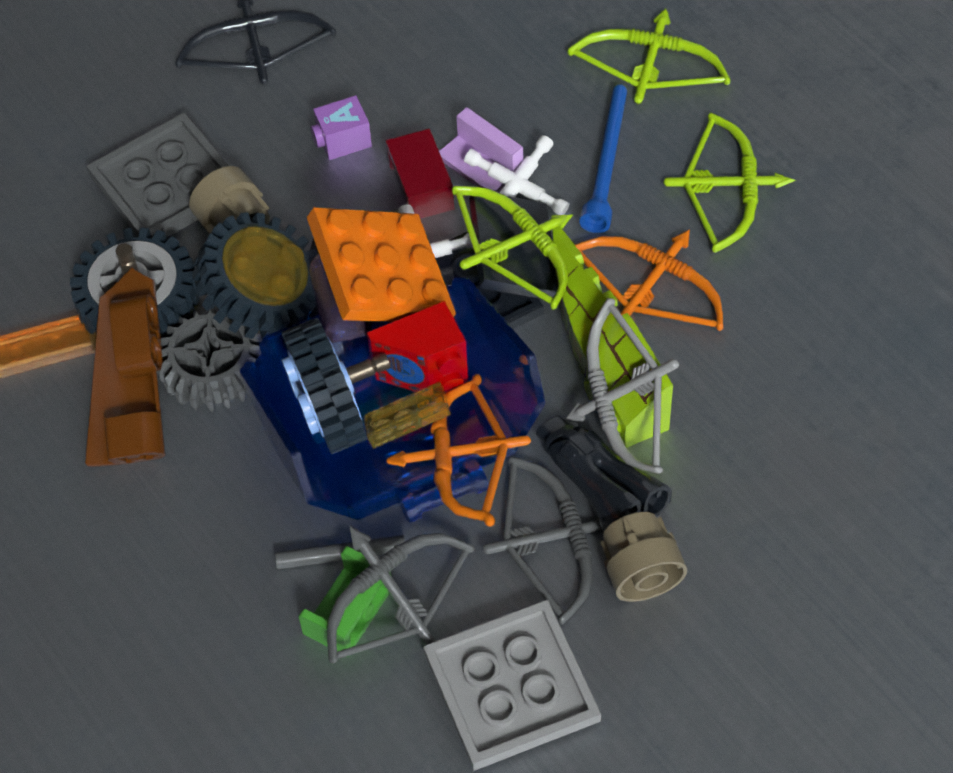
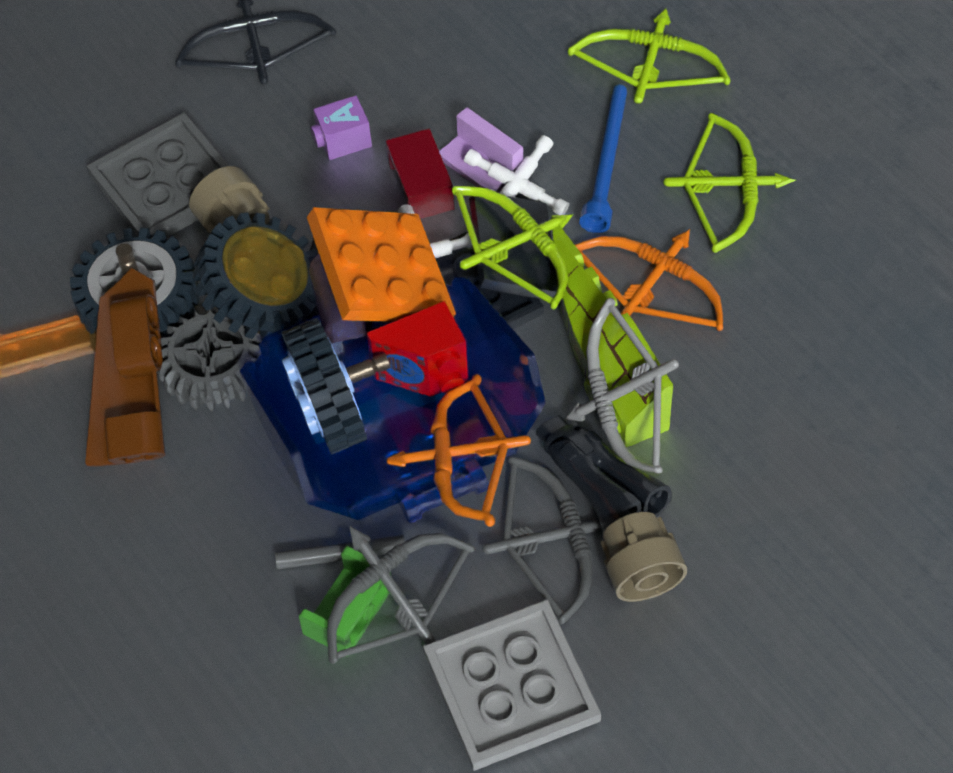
(406, 415): clear yellow tile -> none

